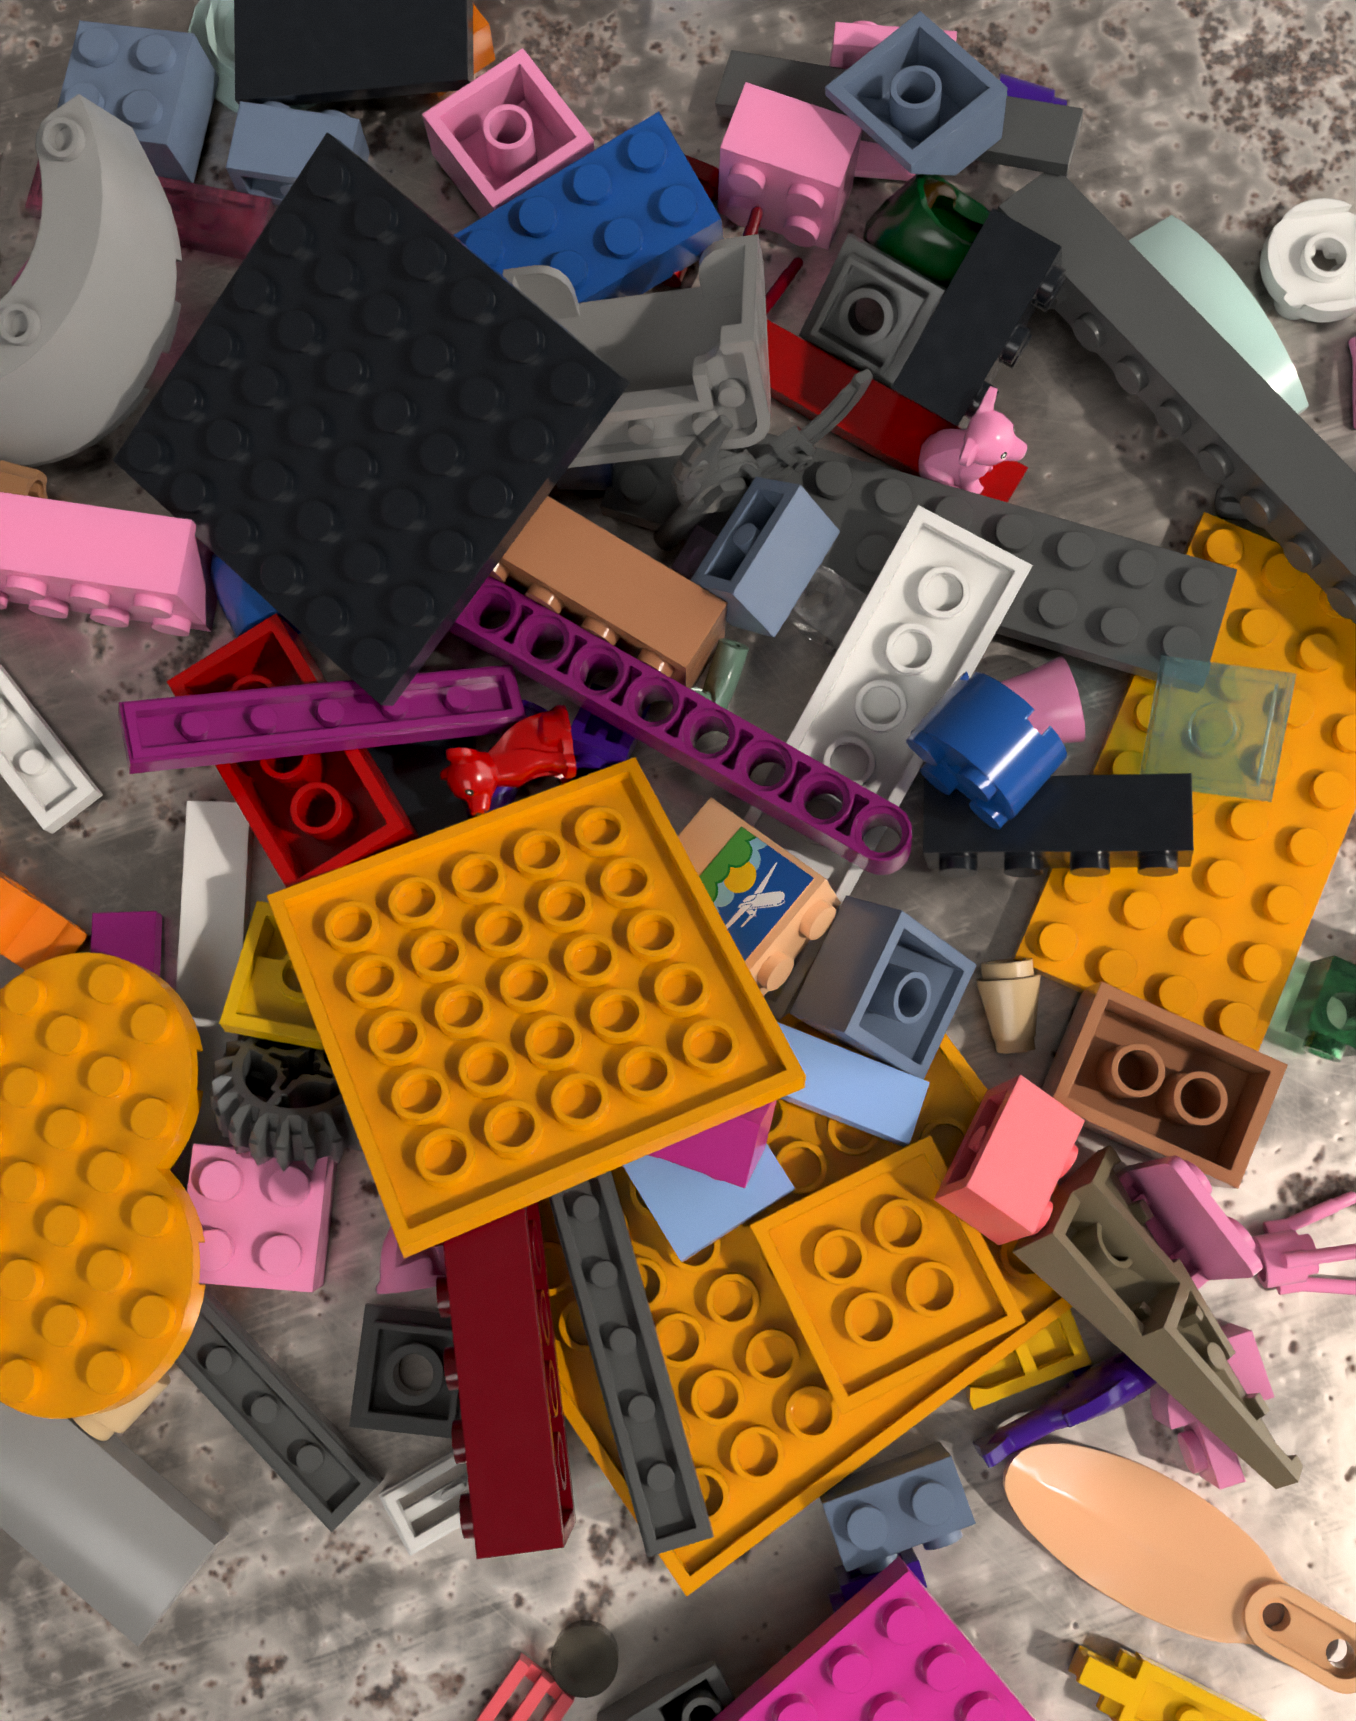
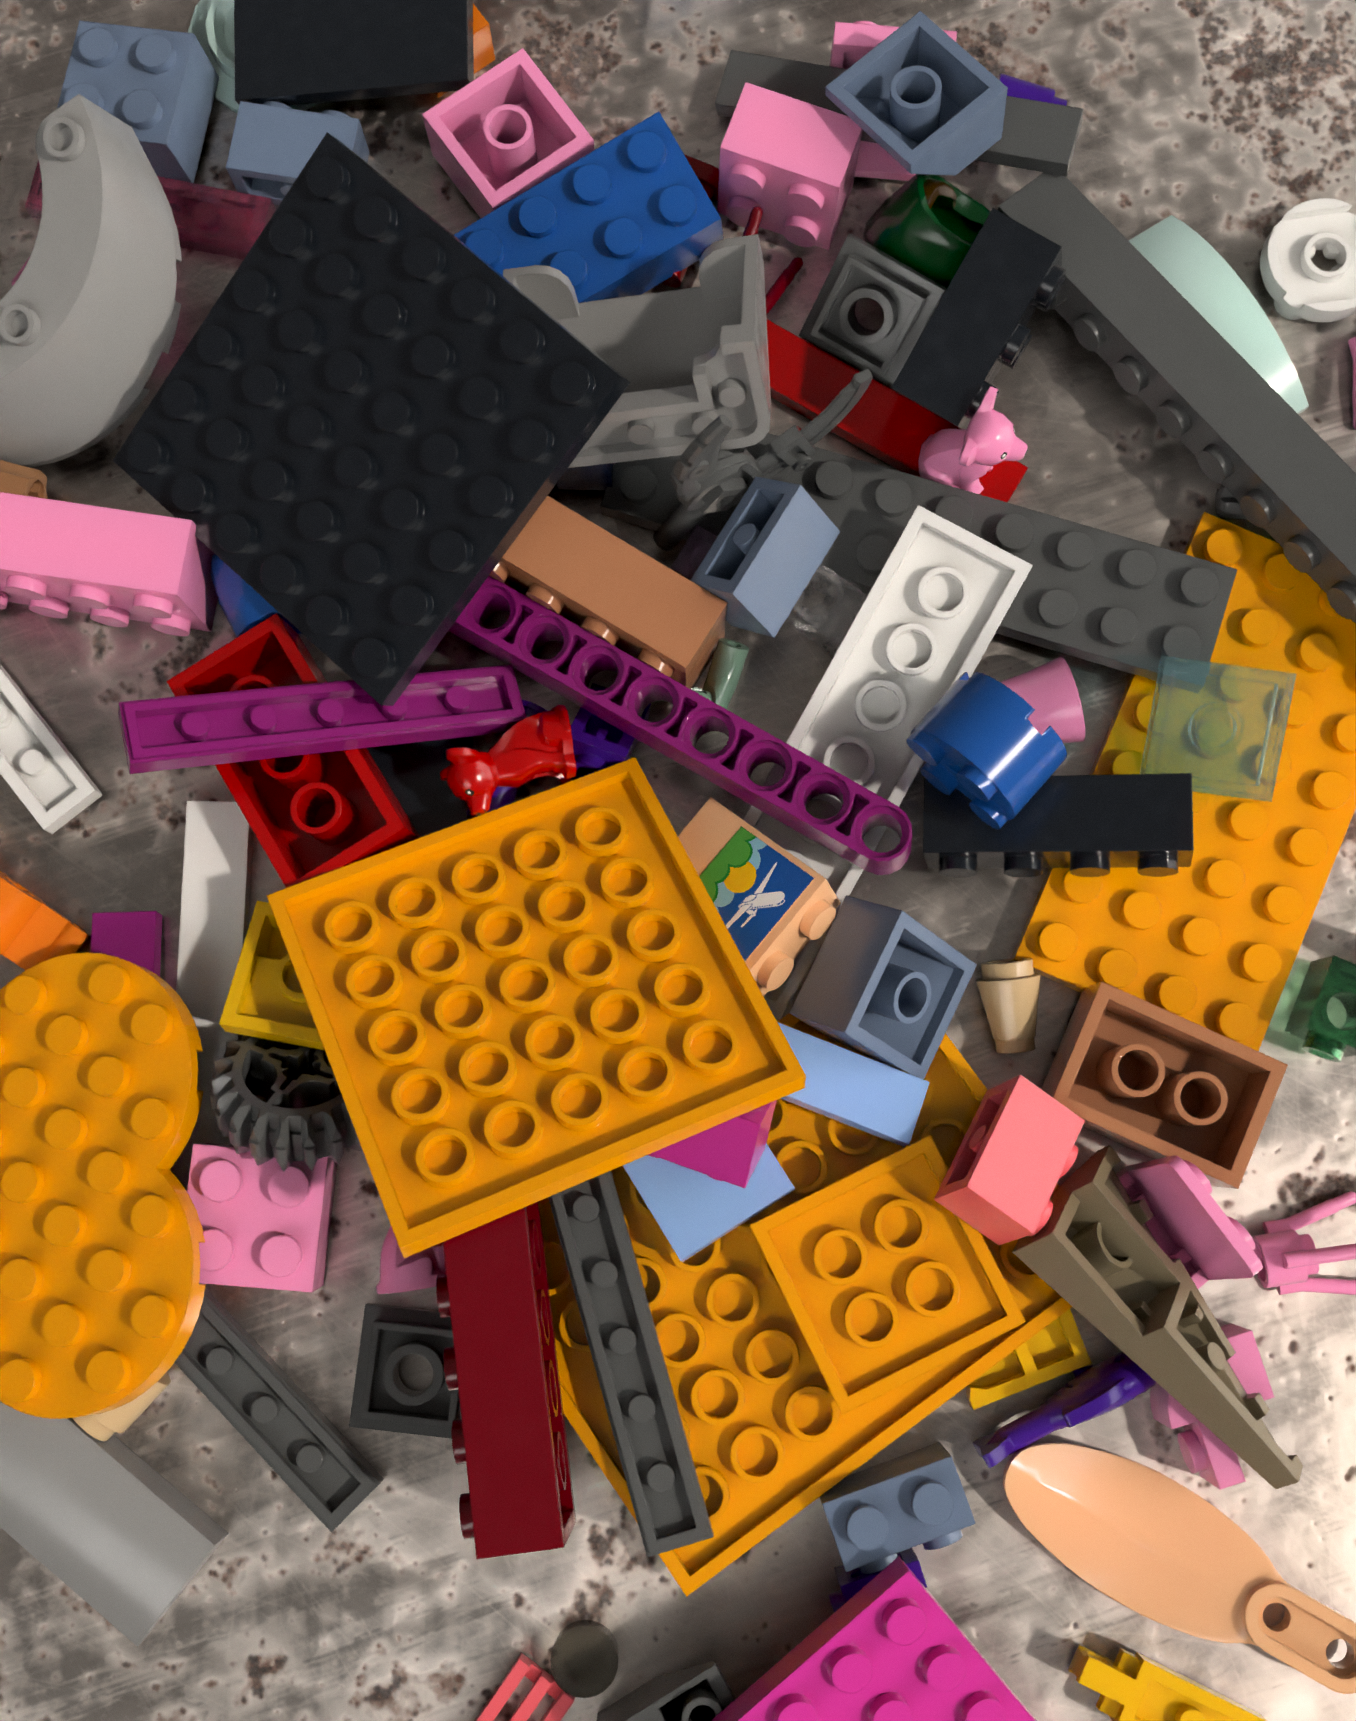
(402, 1517): white tile -> none

